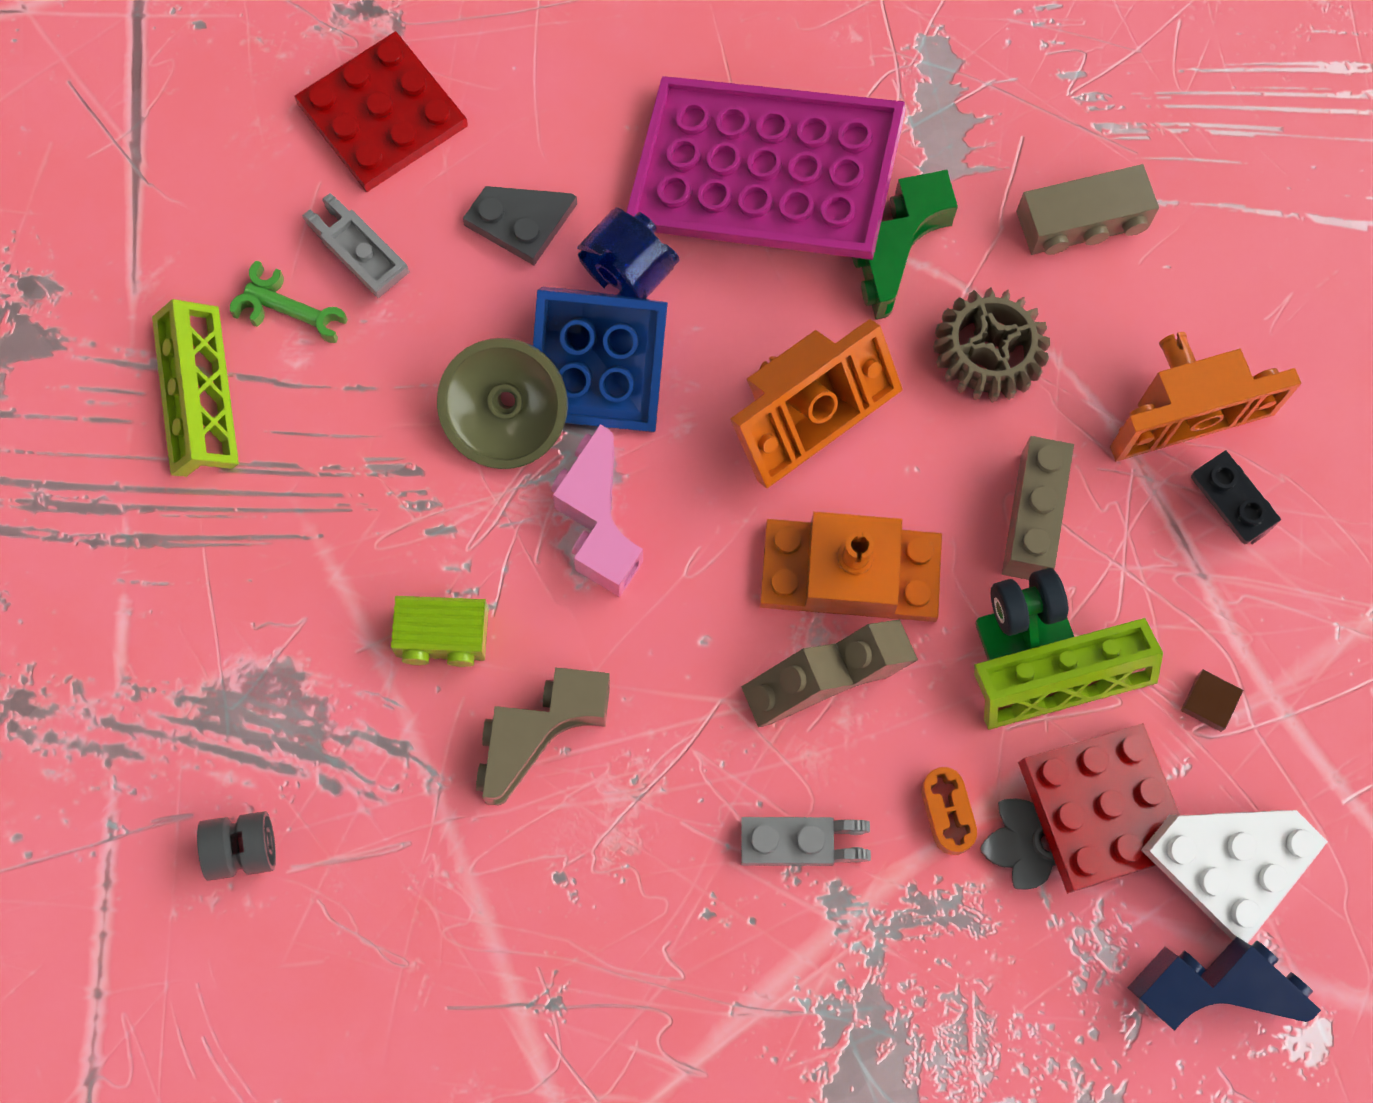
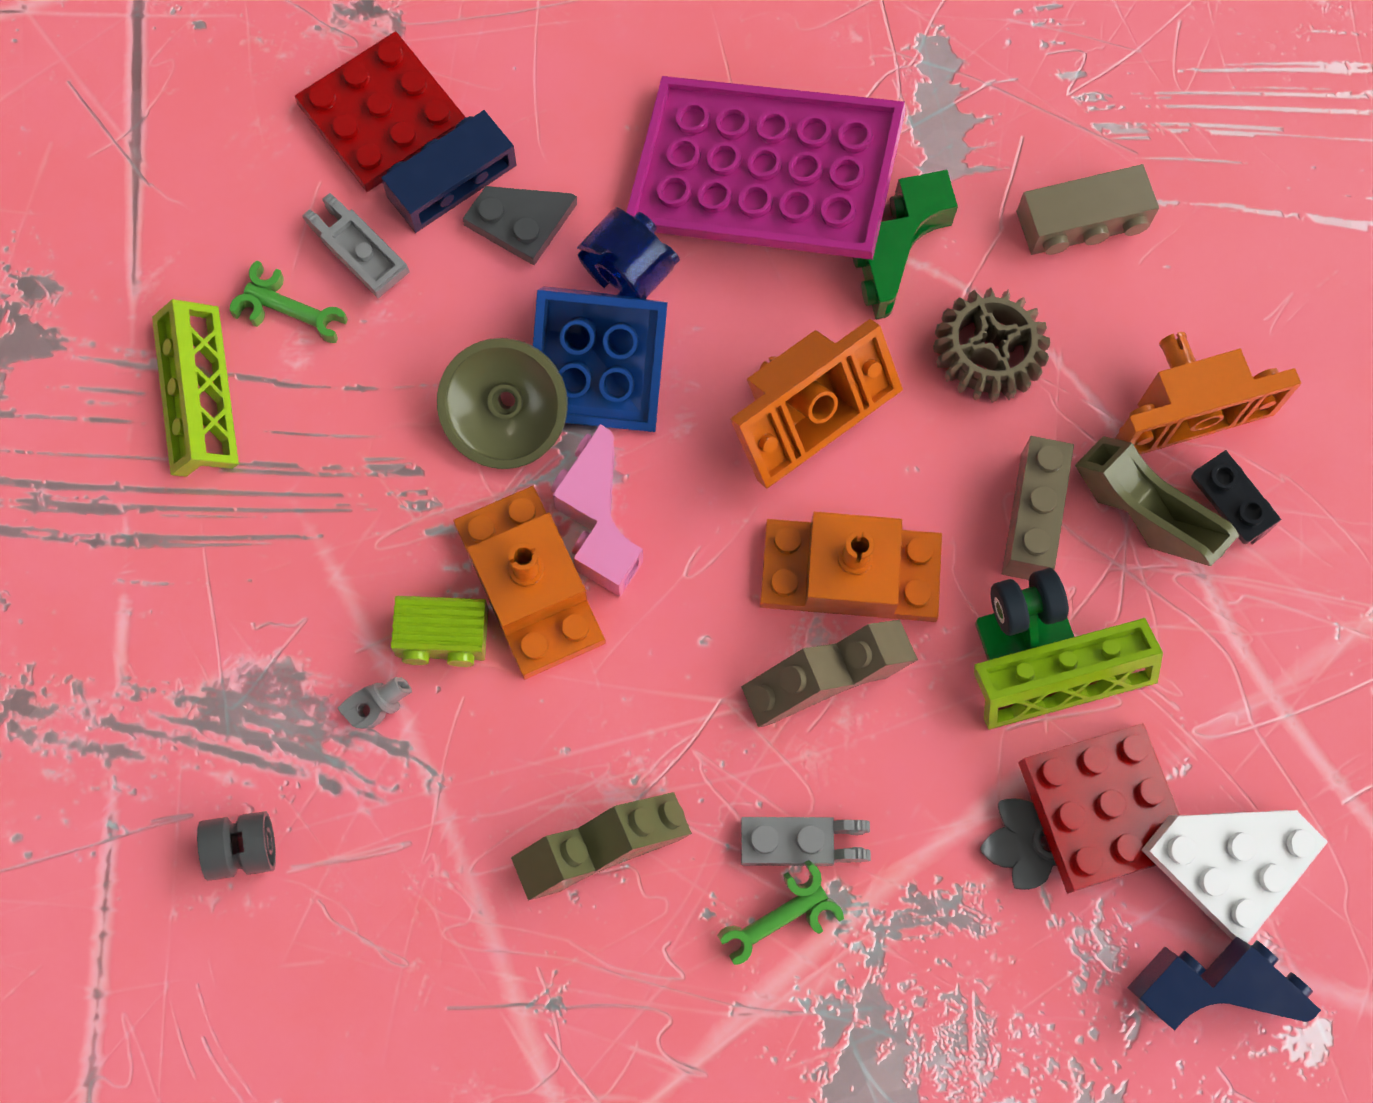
(380, 699): none -> light grey piece
(449, 170): none -> dark blue brick
(521, 735): dark tan arch -> none
(530, 581): none -> orange brick
(599, 844): none -> olive arch
(809, 900): none -> bright green bar
(959, 808): orange beam -> none
(1160, 512): none -> olive arch
(1212, 700): reddish brown tile -> none

